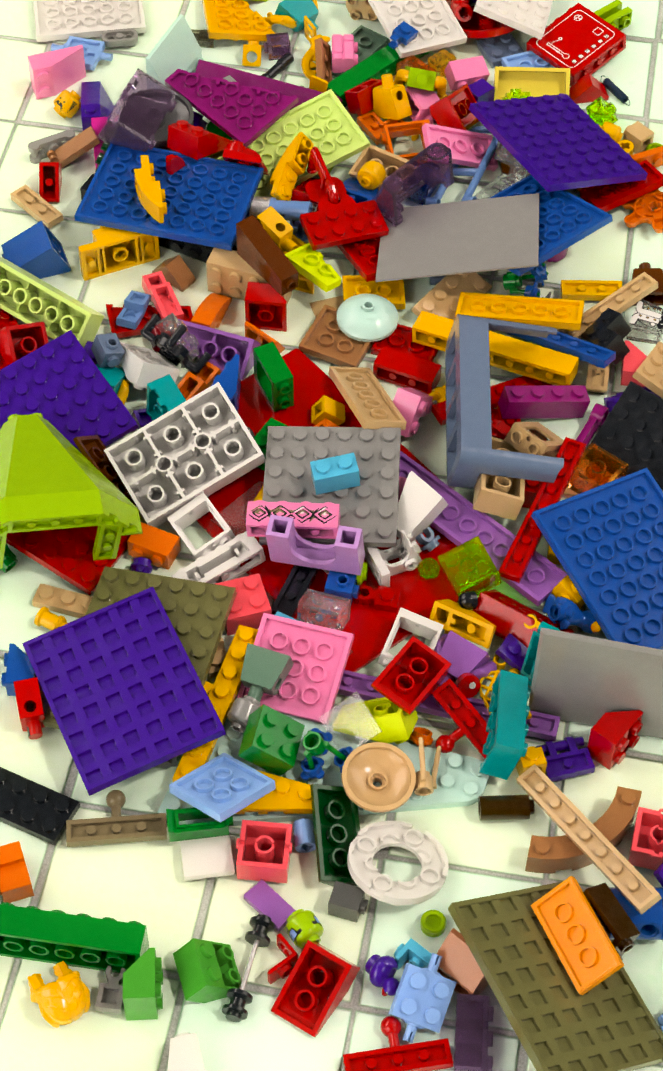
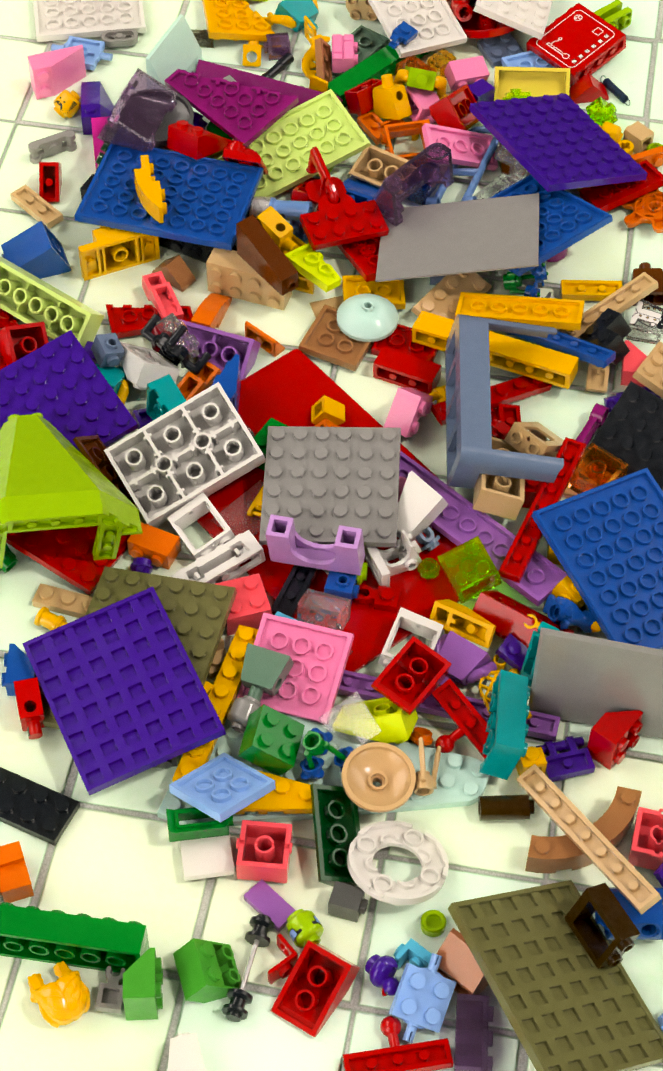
(75, 147): medium nougat hinge -> none
(117, 827): dark tan plate -> none
(134, 310): medium blue slope -> none
(174, 163): red tile -> none
(265, 307): red slope -> none
(273, 376): green window -> none
(290, 166): yellow slope -> none
(304, 835): light blue piece -> none
(310, 519): bright pink brick -> none
(335, 473): medium azure brick -> none
(366, 398): tan plate -> none
(371, 175): yellow head -> none
(468, 600): black hinge -> none
(468, 684): red tile -> none
(543, 401): magenta brick -> none
(577, 935): light orange tile -> none

